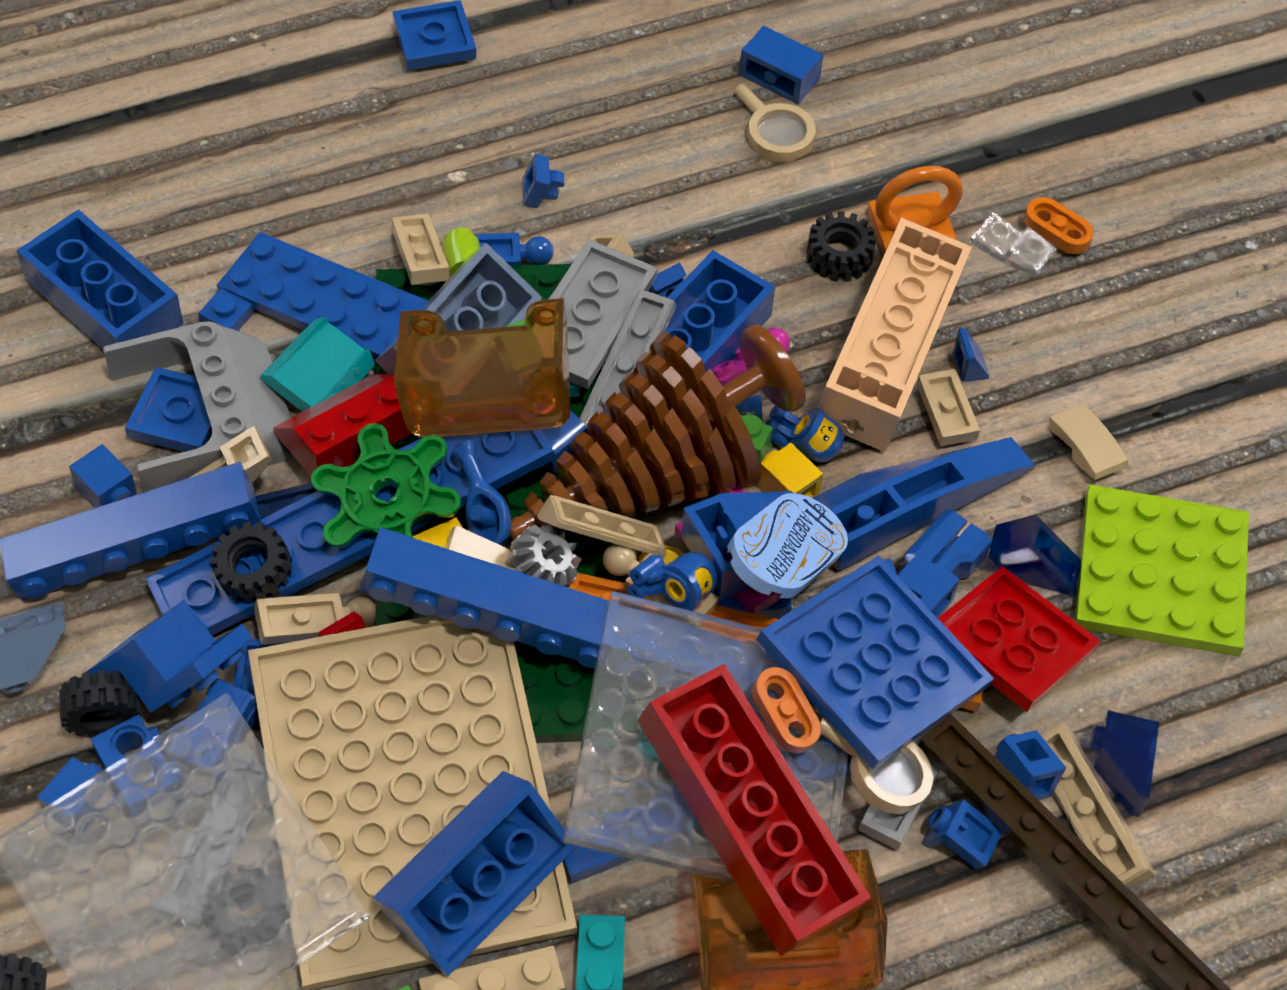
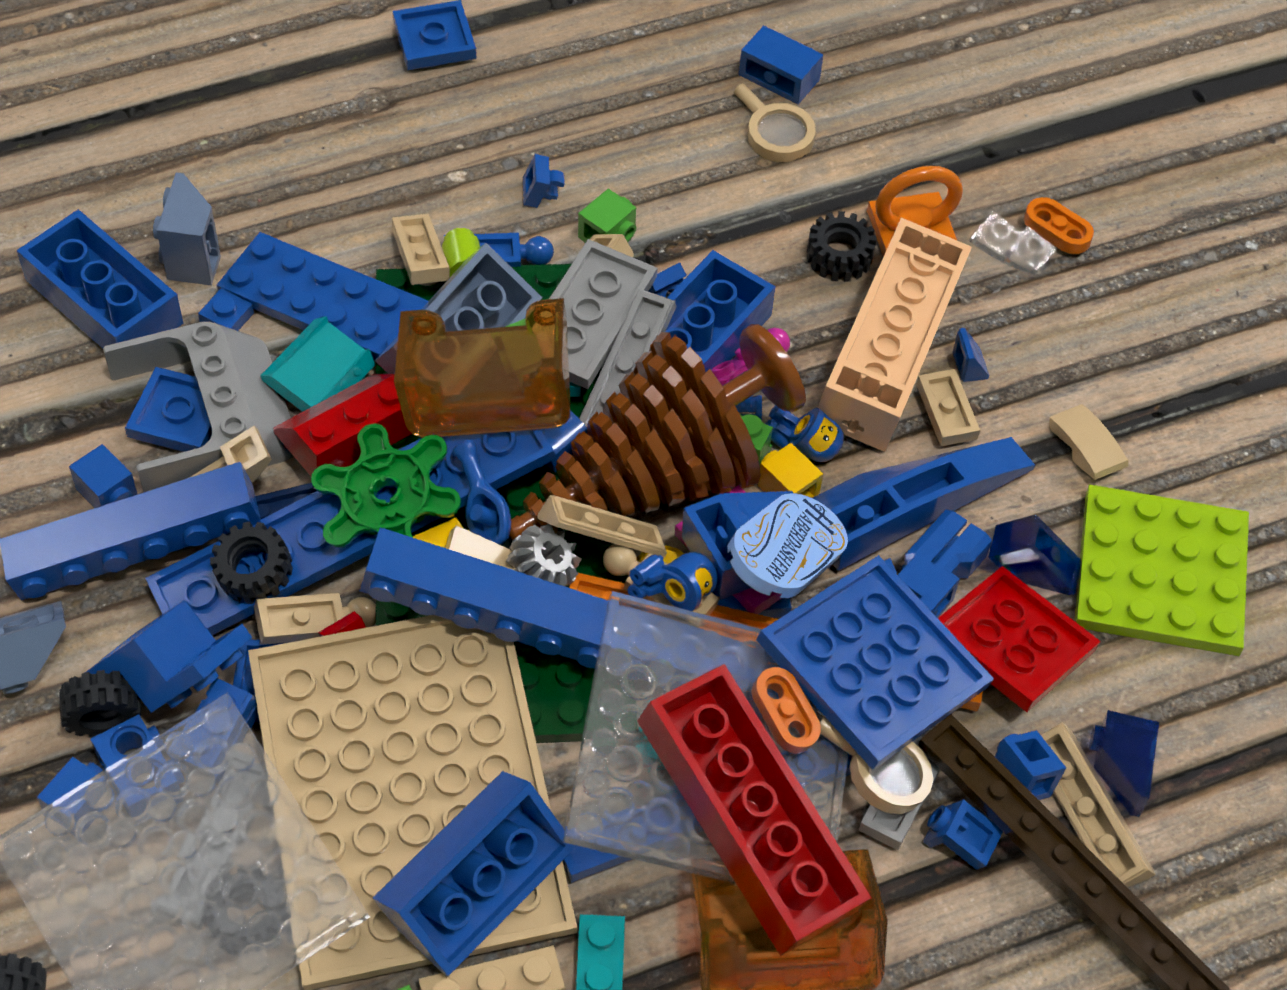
(187, 234): none -> sand blue slope
(607, 215): none -> bright green brick

